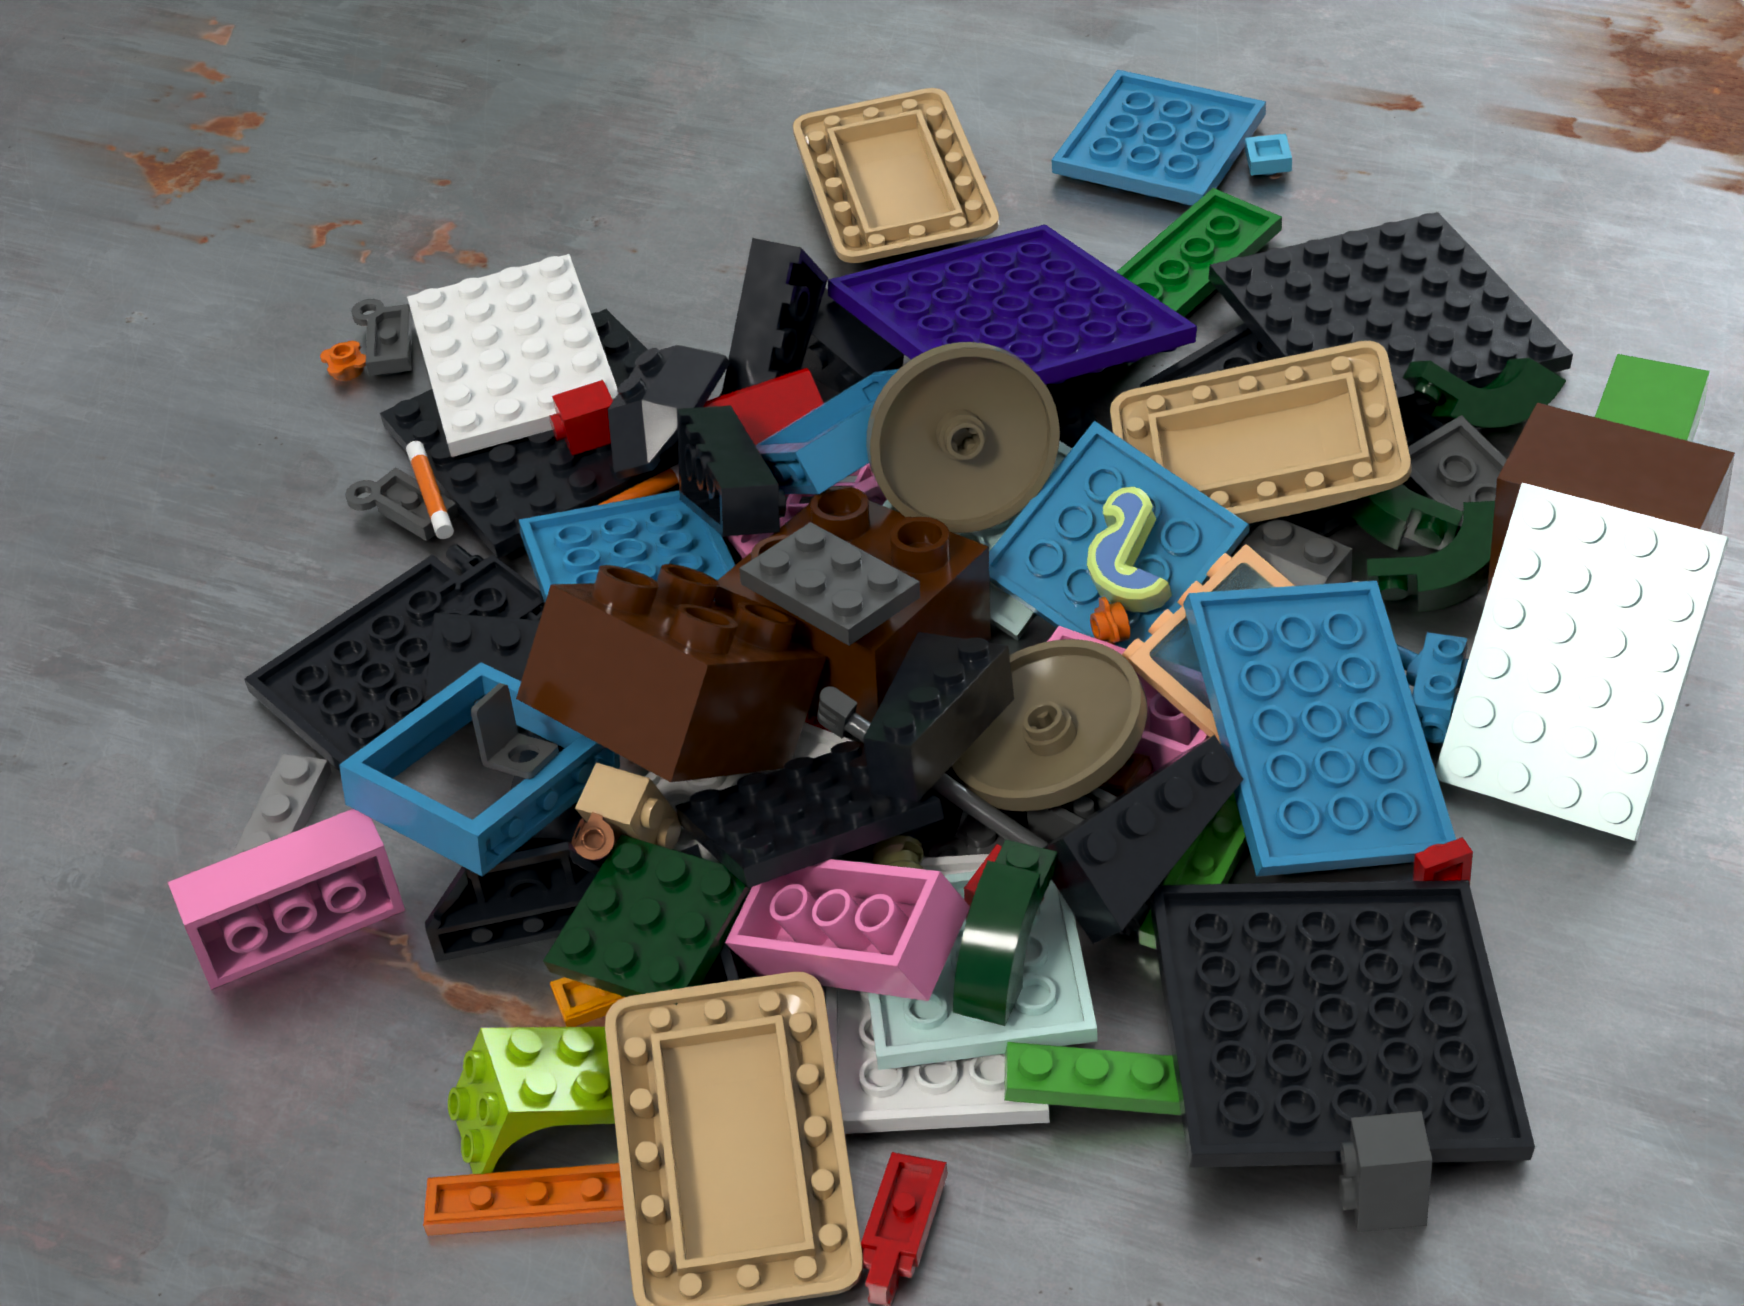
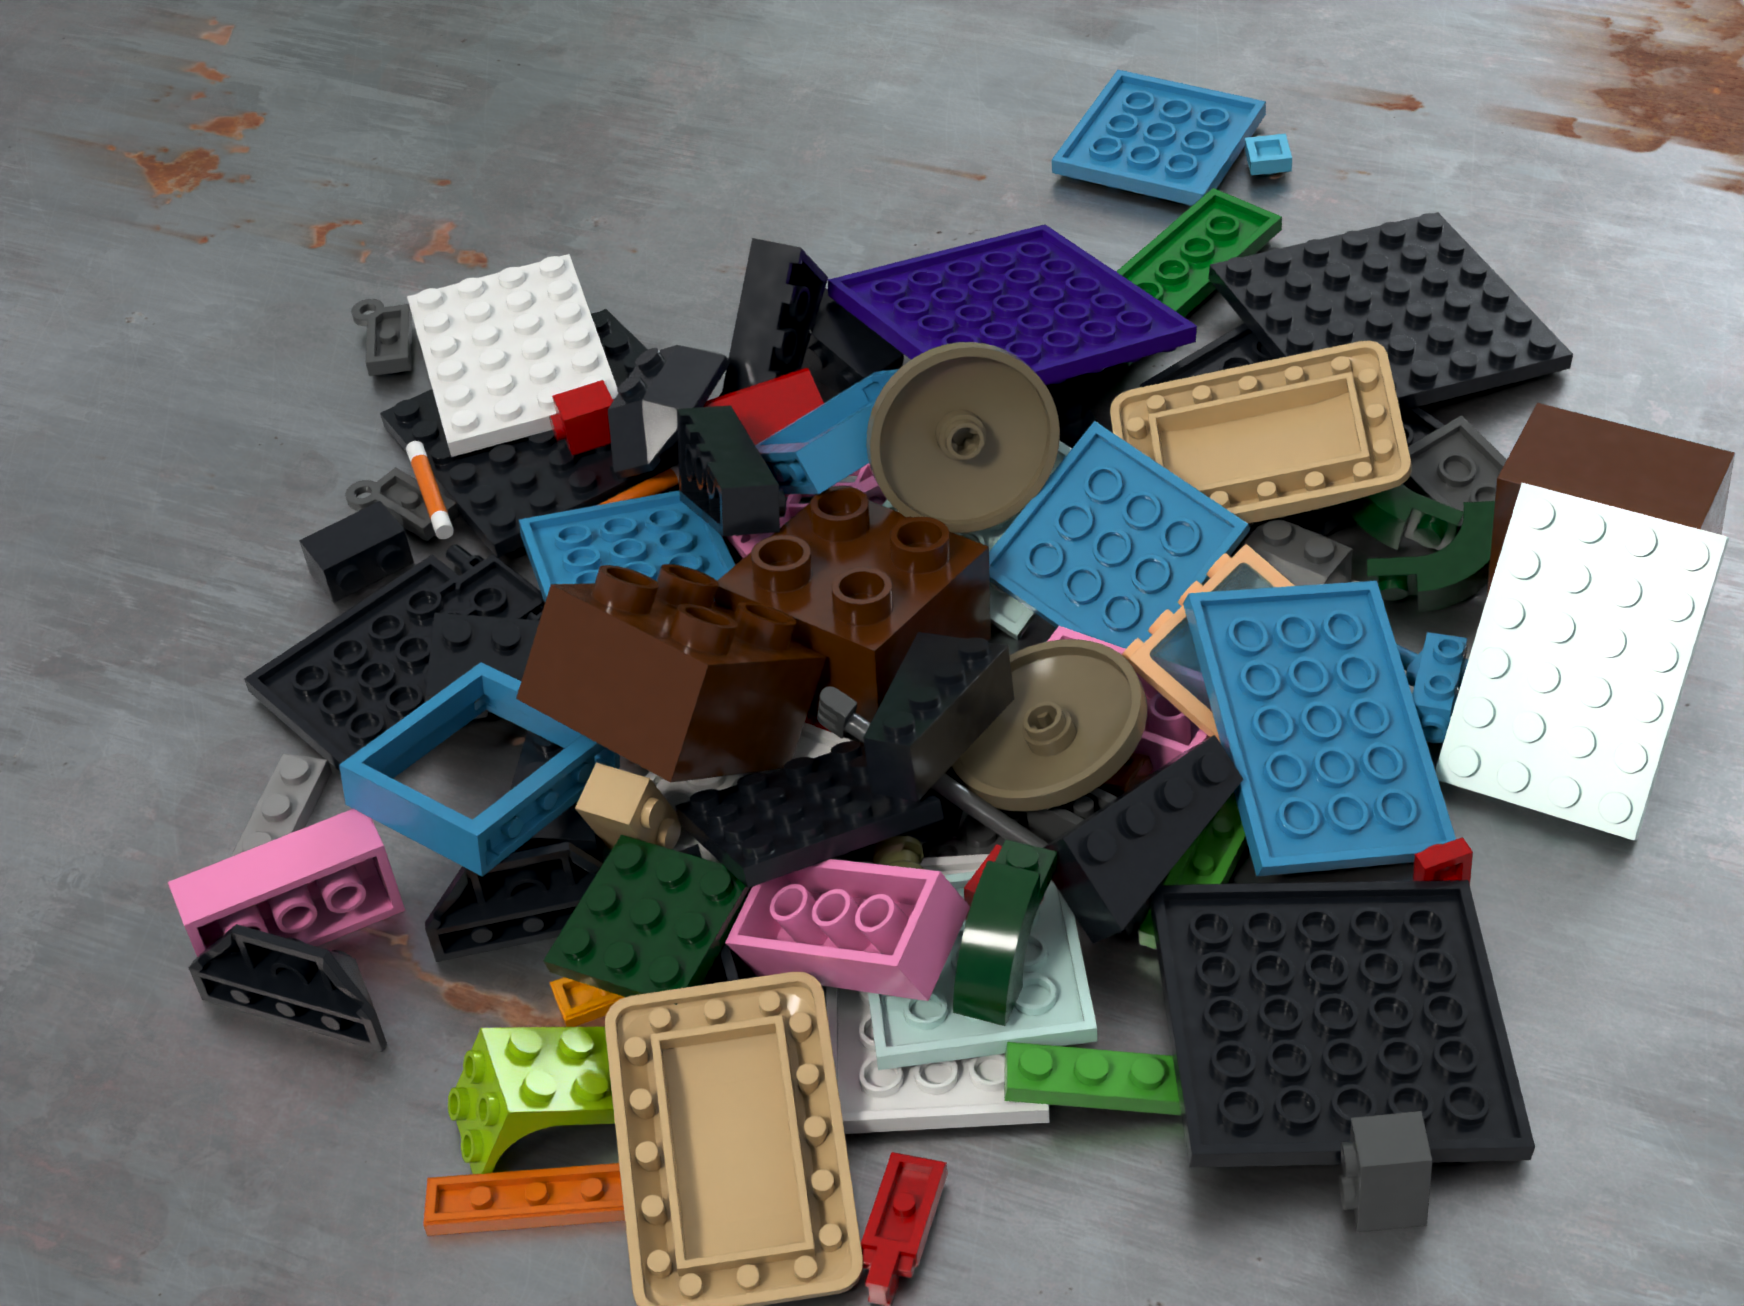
(289, 985): none -> black wedge
(344, 360): orange plate -> none
(356, 551): none -> black brick
(500, 739): dark grey bracket -> none
(594, 838): pearl gold piece -> none
(830, 583): dark grey plate -> none
(894, 175): tan wedge -> none
(1110, 622): orange plate -> none
(1116, 549): yellowish green animal -> none
(1499, 404): dark green arch -> none
(1654, 396): bright green brick -> none

